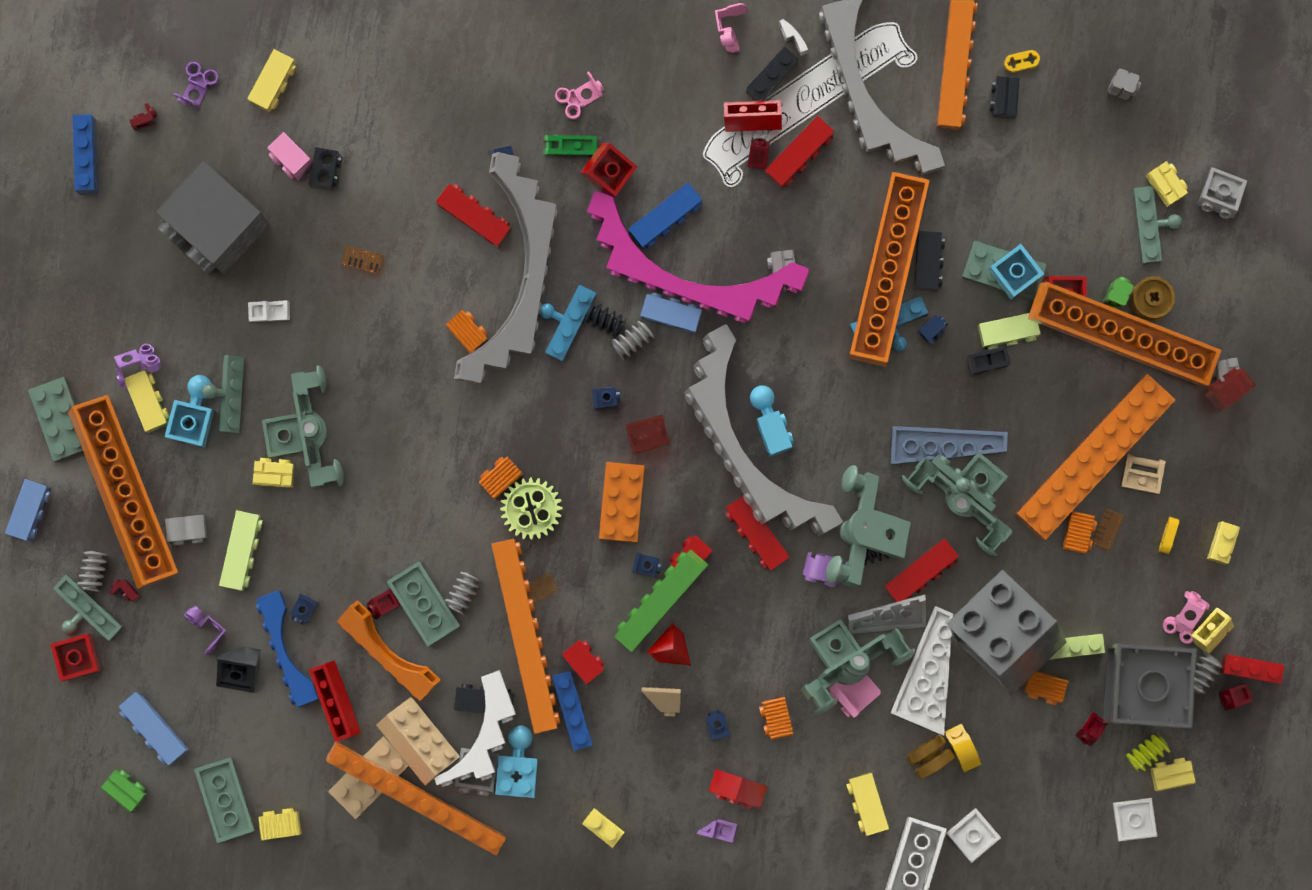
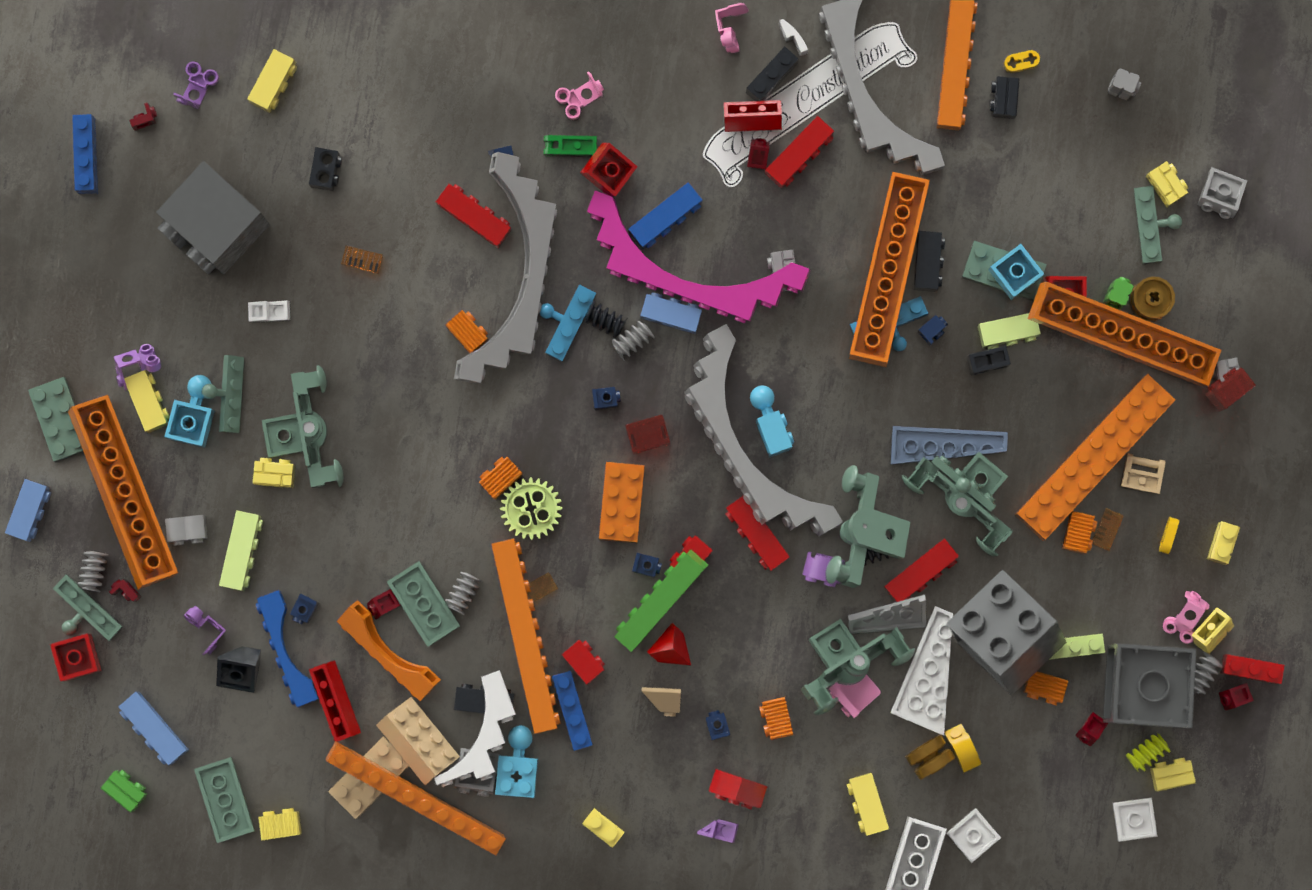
(292, 158): bright pink brick -> none

